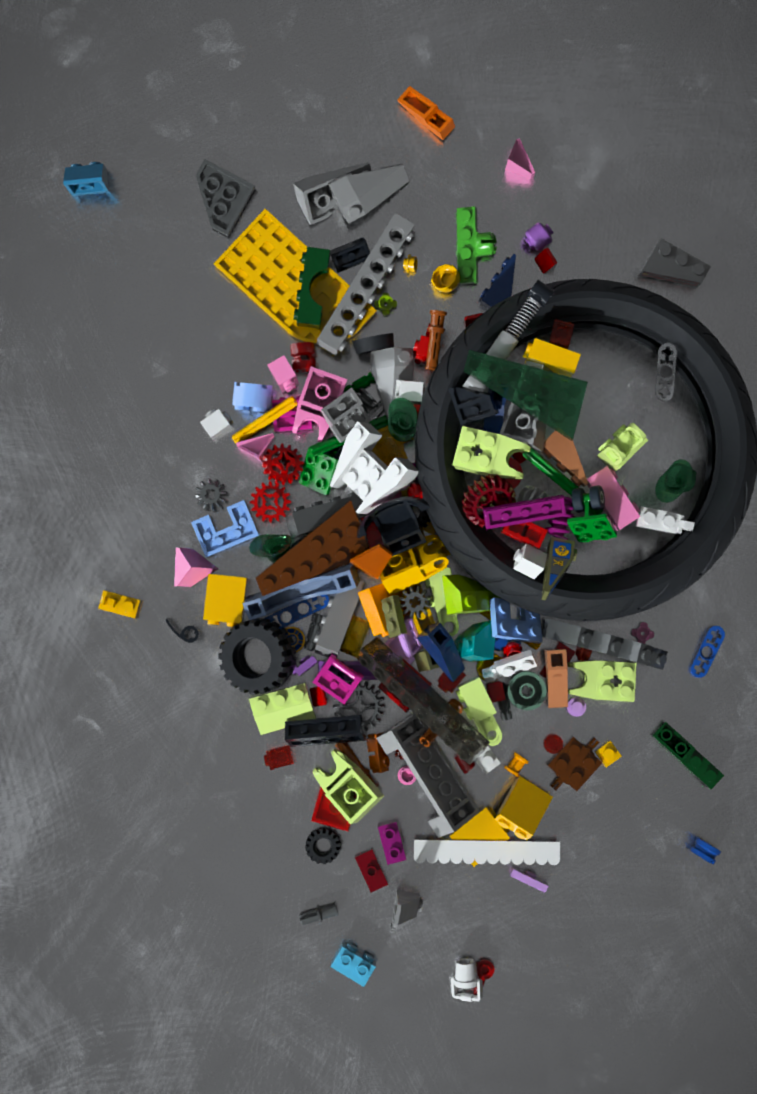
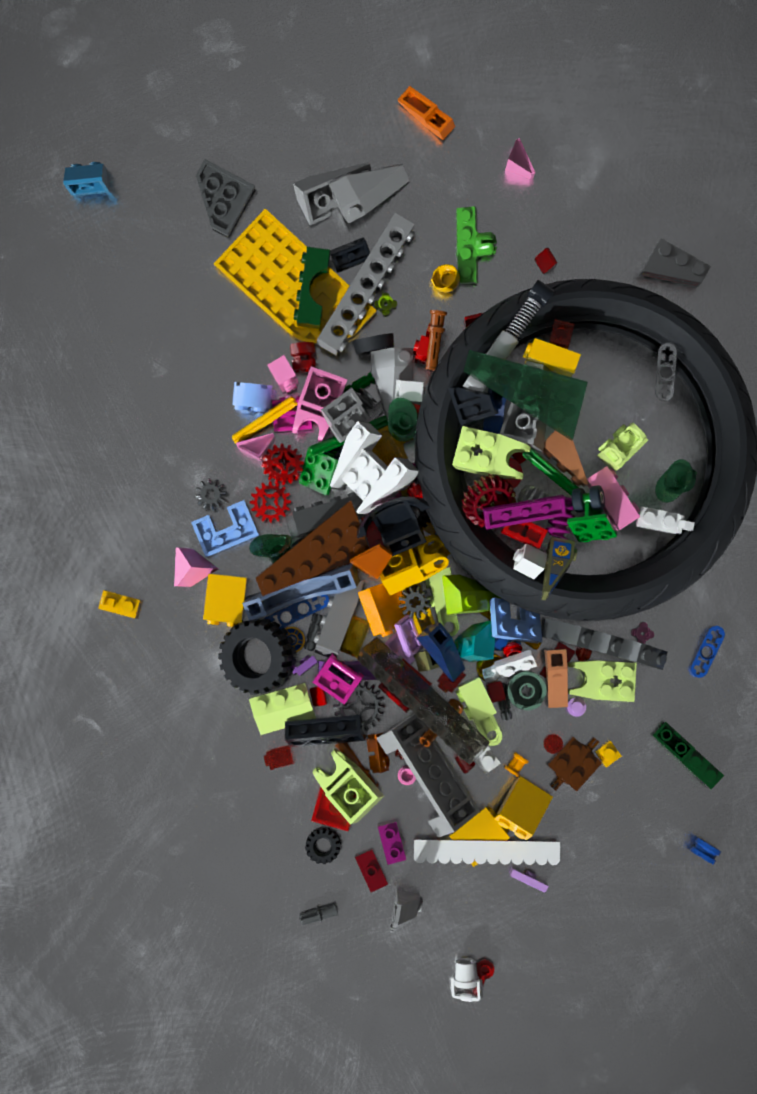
(183, 635): black panel -> none
(216, 423): white brick -> none
(353, 964): medium azure brick -> none
(393, 616): olive plate -> none
(410, 264): yellow plate -> none
(501, 284): dark blue slope -> none
(539, 236): medium lavender head -> none

